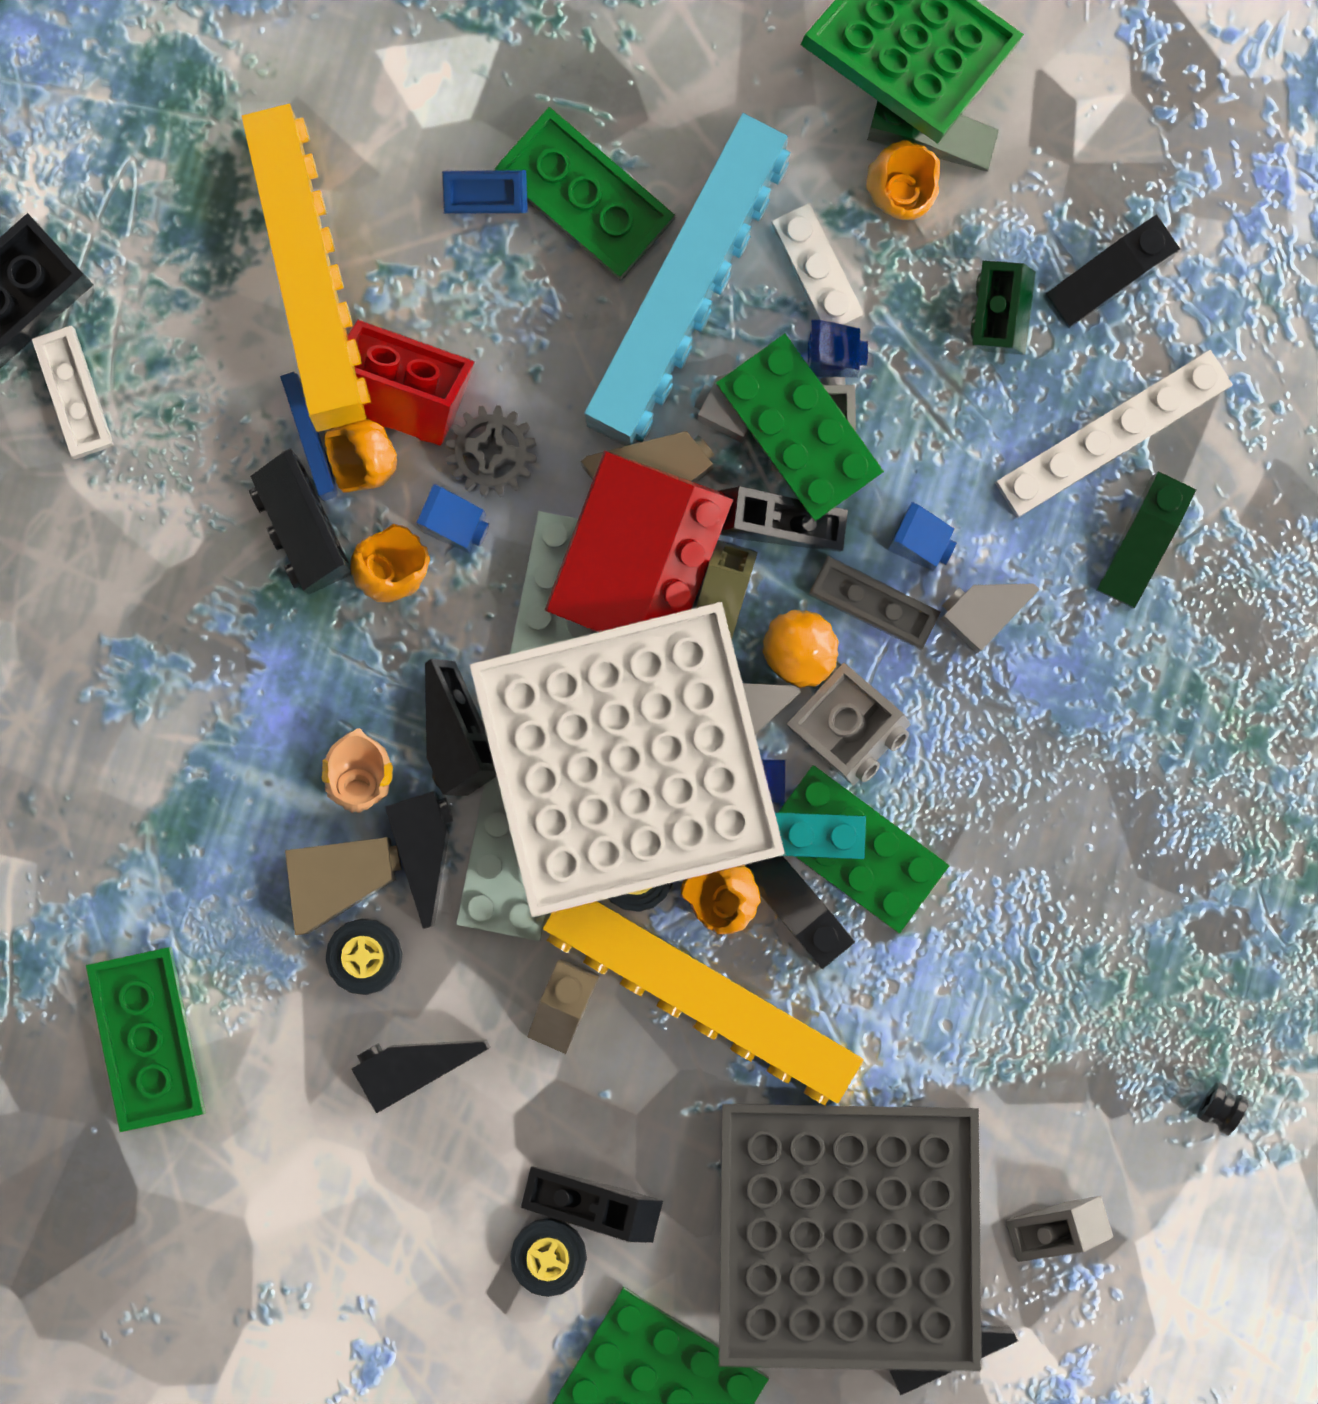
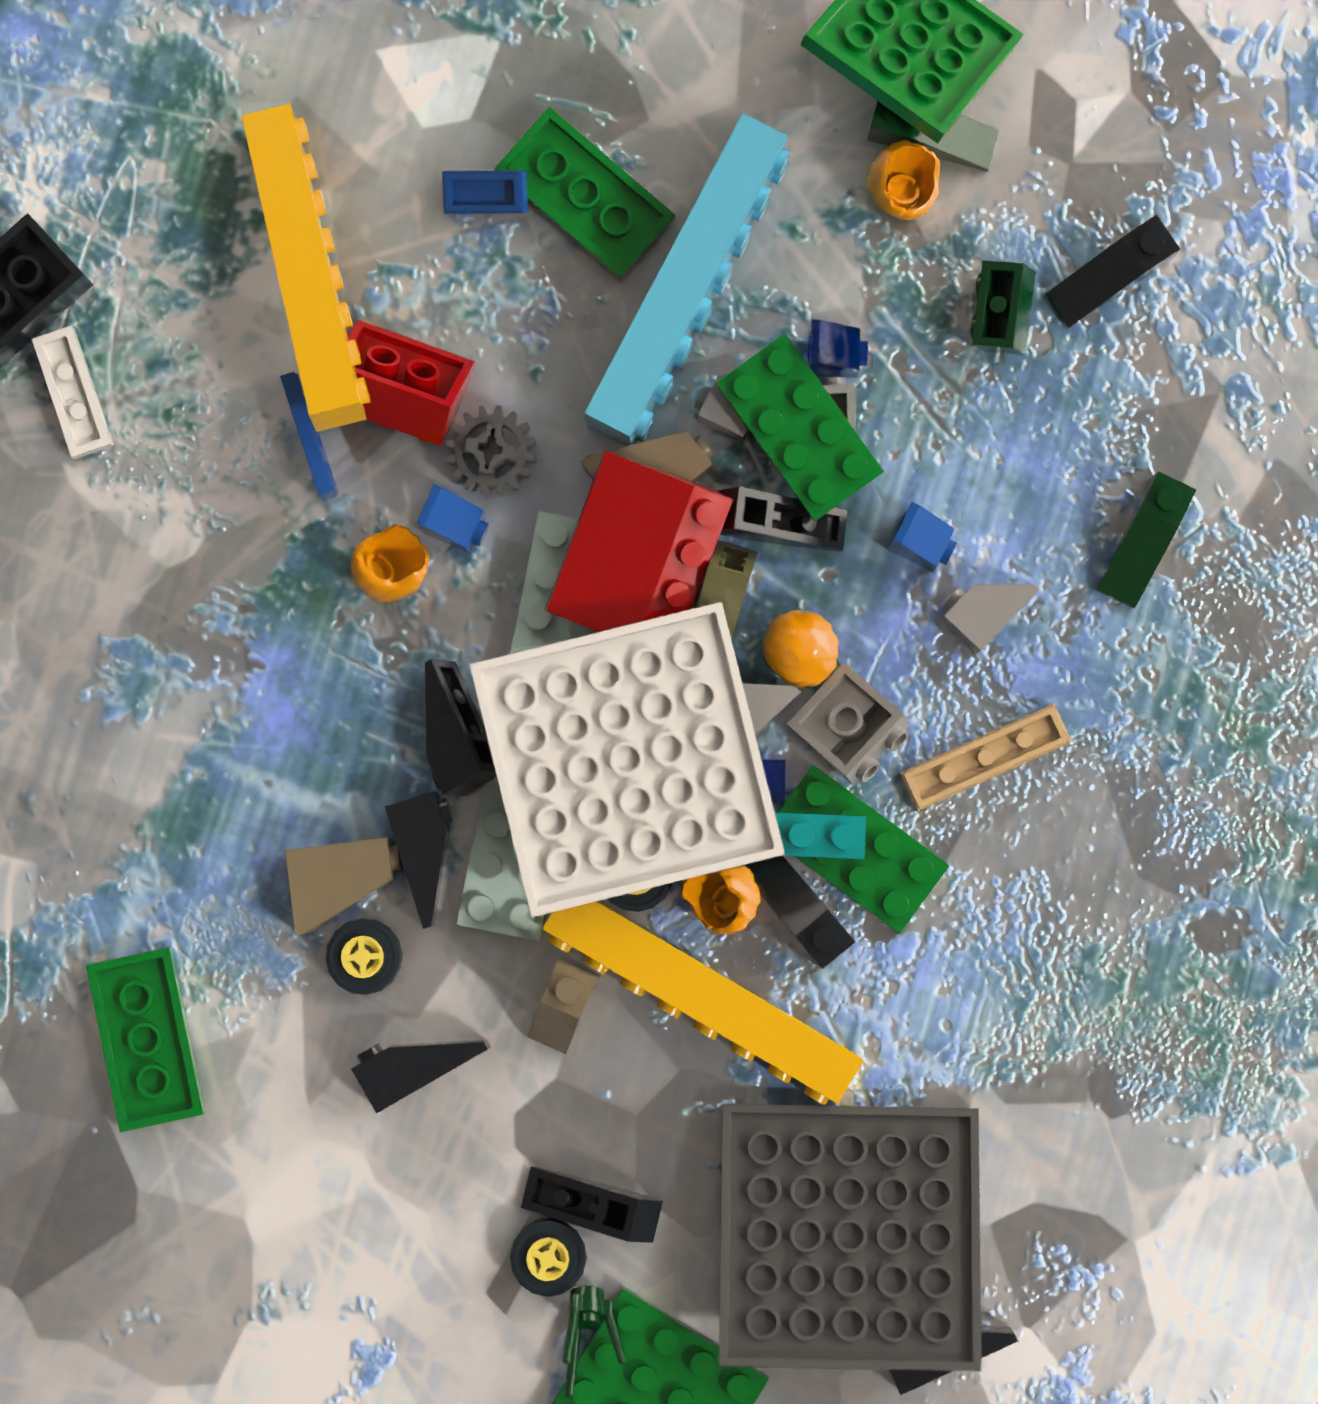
(299, 523): black slope -> none
(357, 772): light nougat hair -> none
(360, 455): light orange hair -> none
(586, 1311): none -> dark green plant
(817, 266): white plate -> none
(874, 603): dark grey tile -> none
(985, 757): none -> tan tile
(1060, 1229): light grey slope -> none
(1113, 434): white plate -> none
(1223, 1108): black wheel -> none

